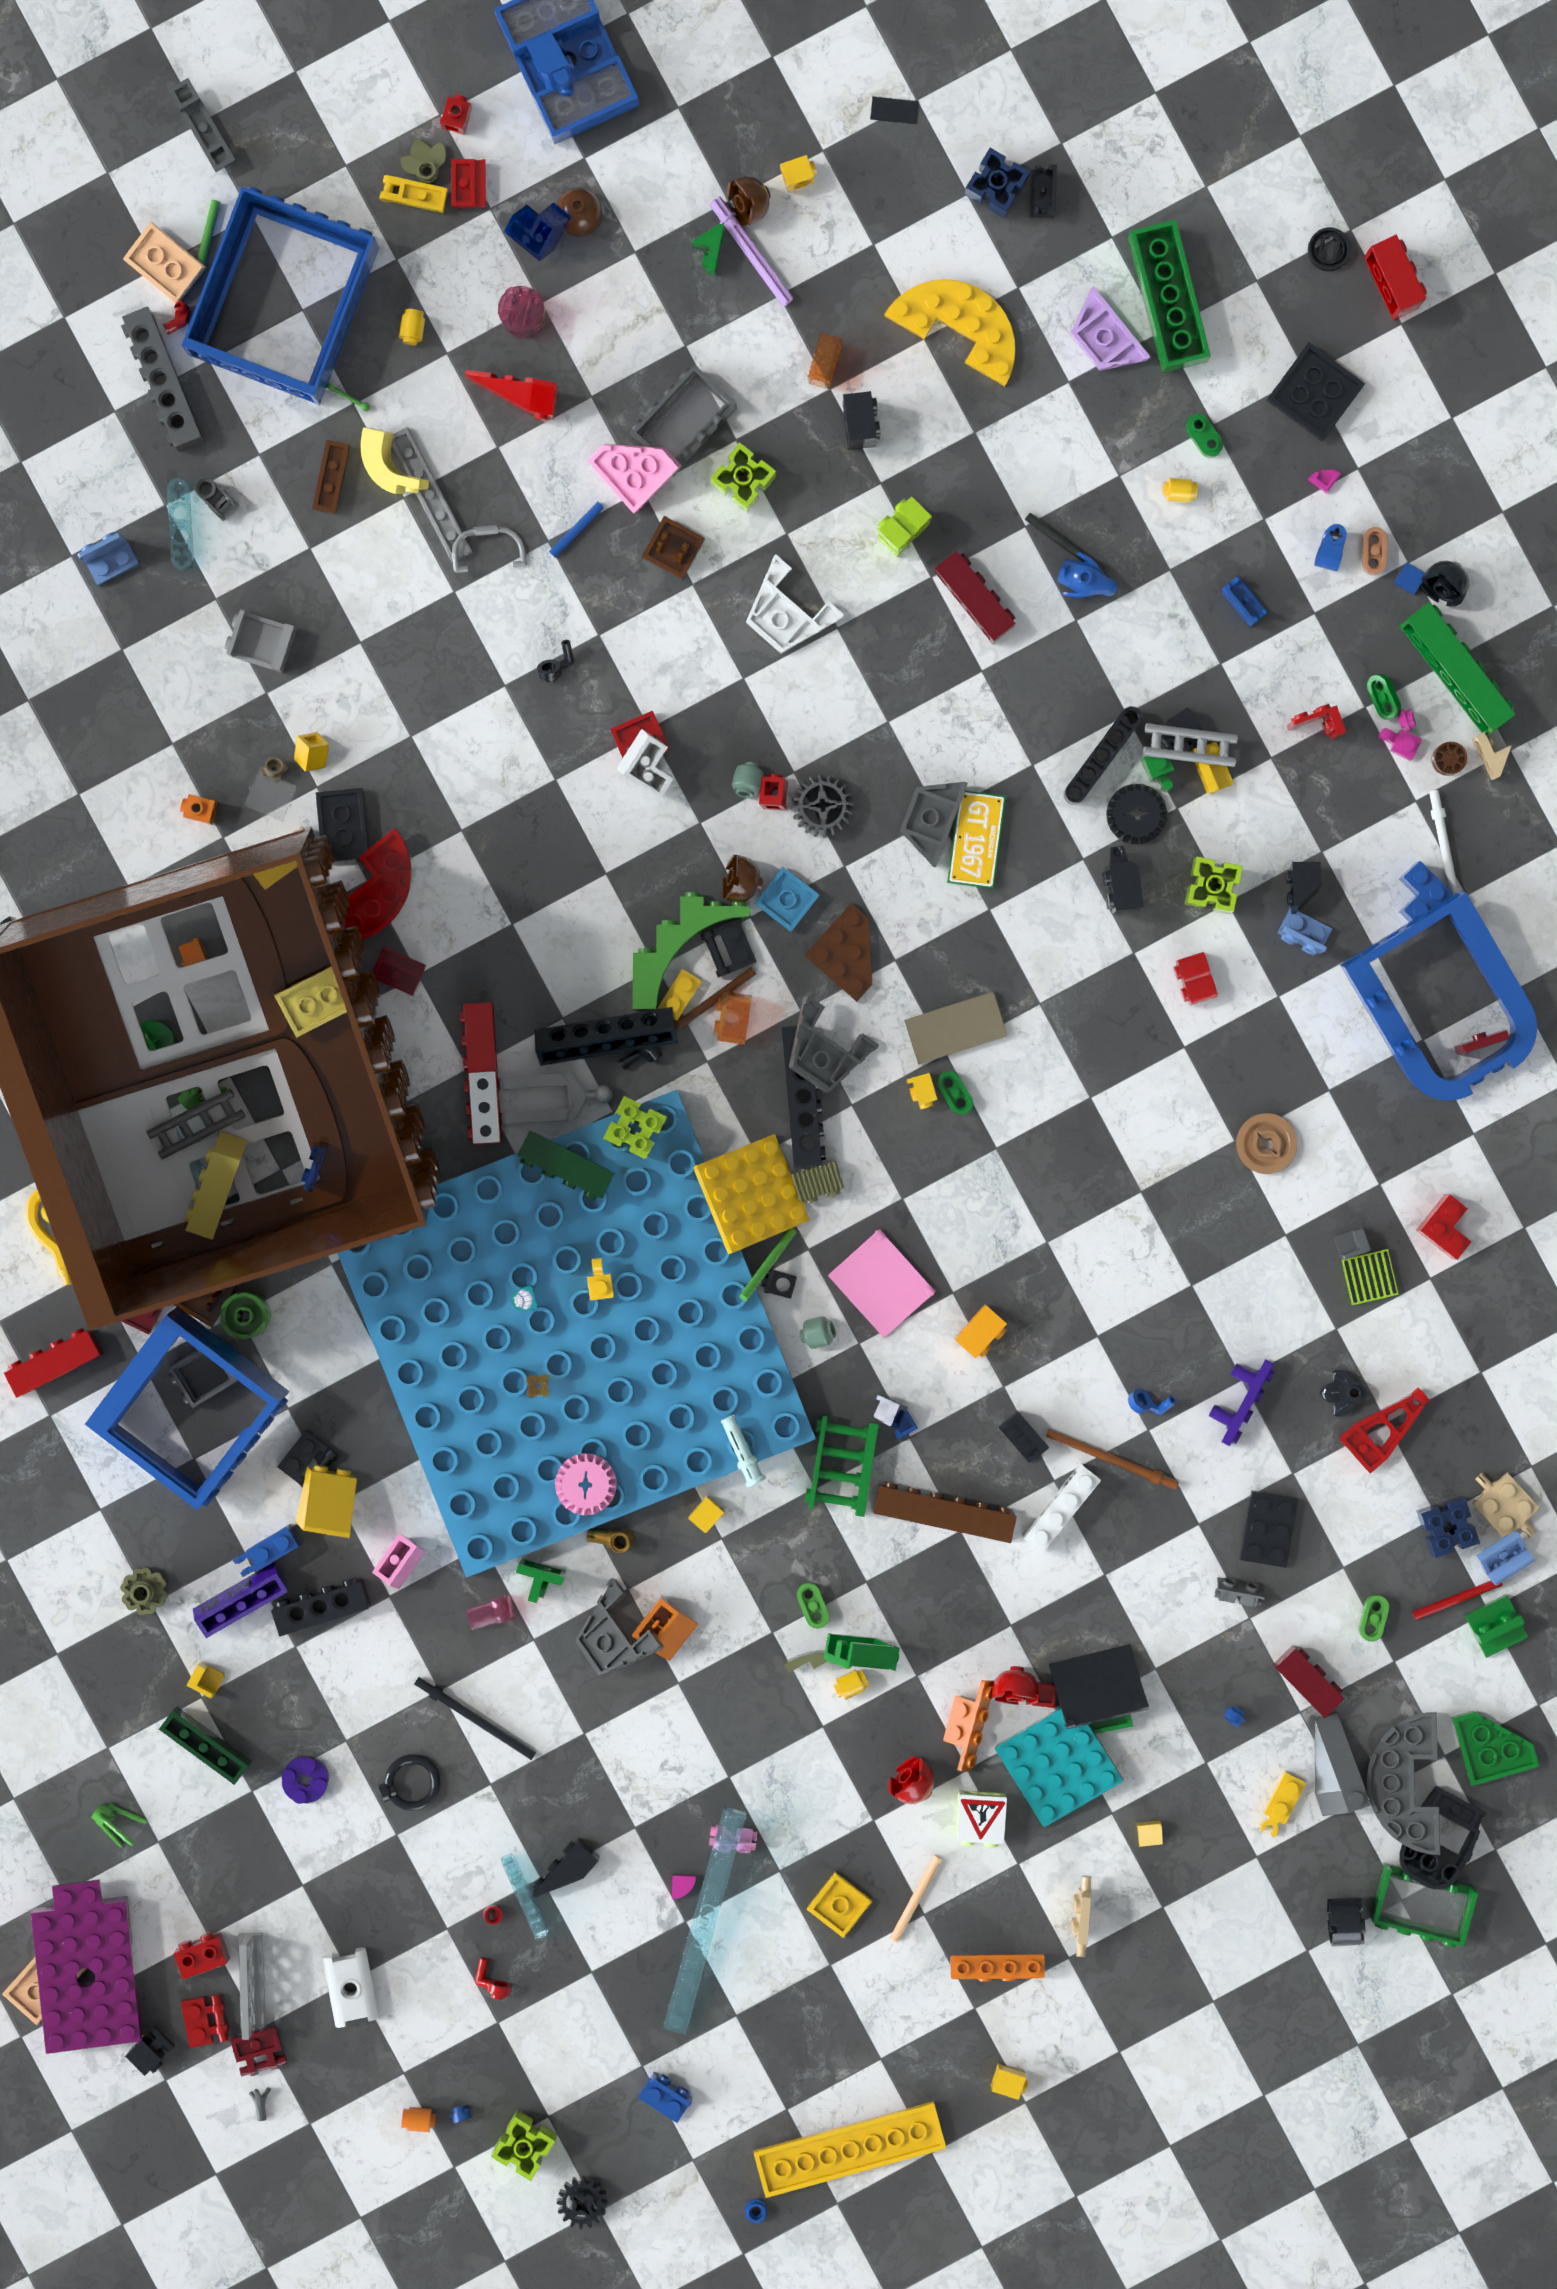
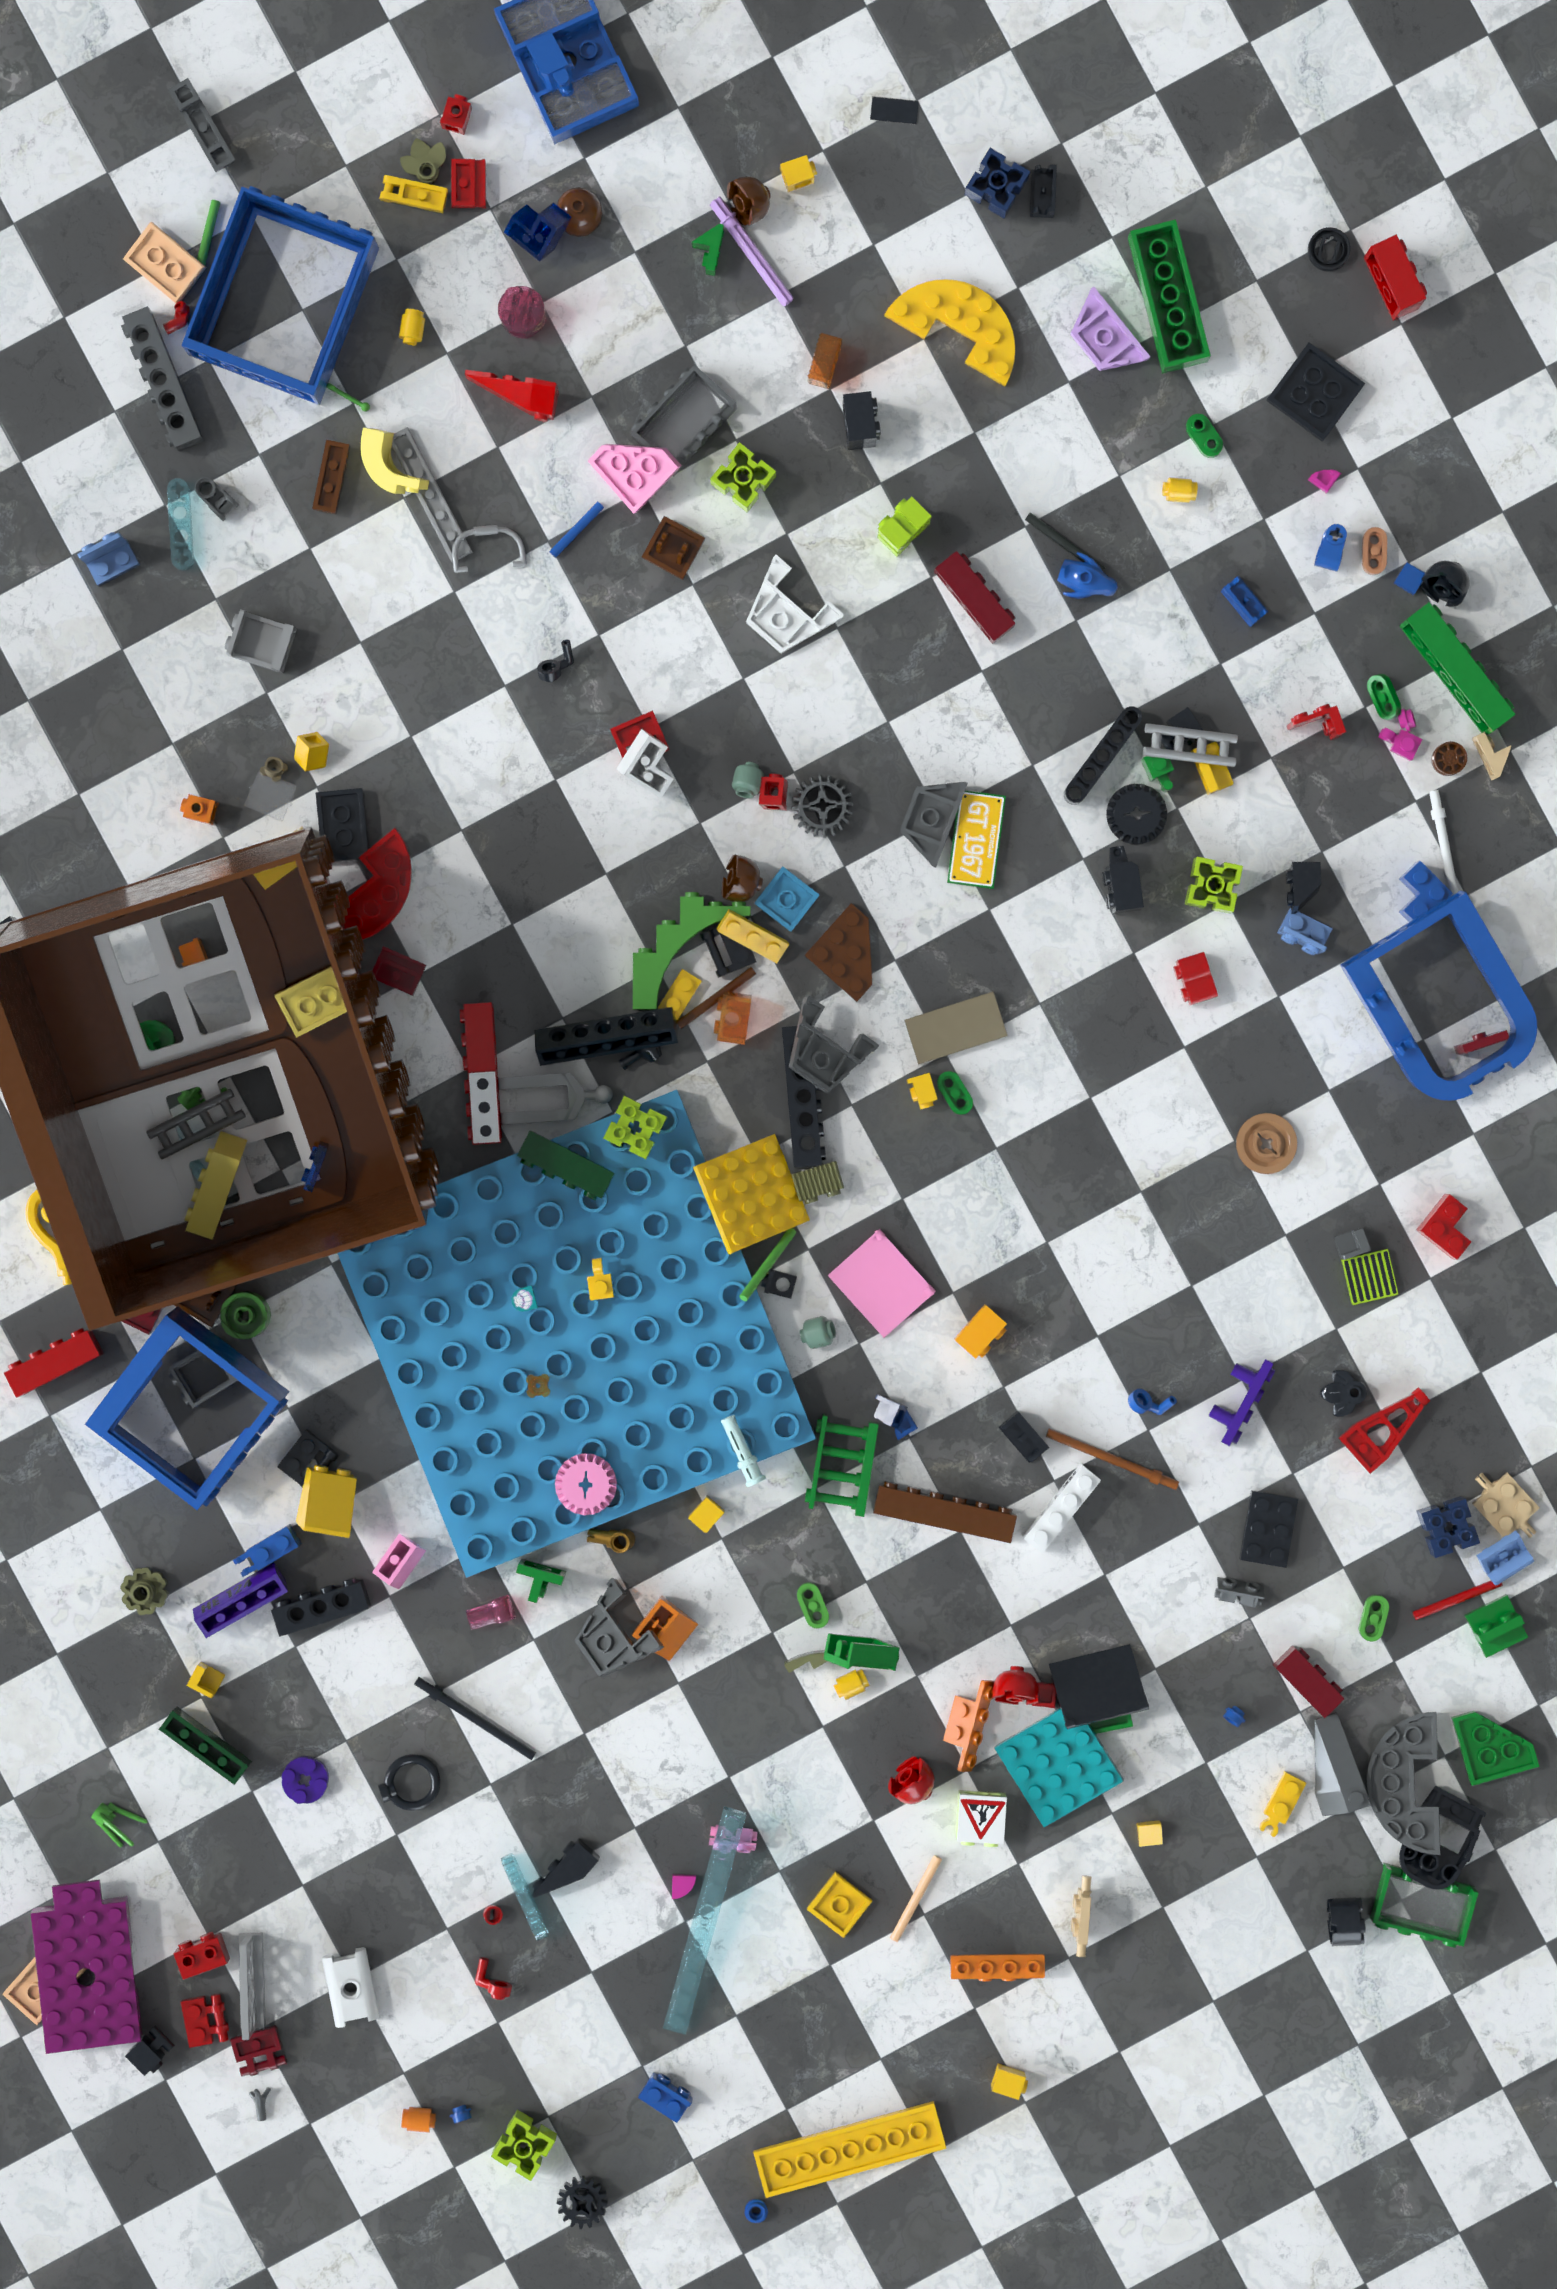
(752, 936): none -> yellow plate

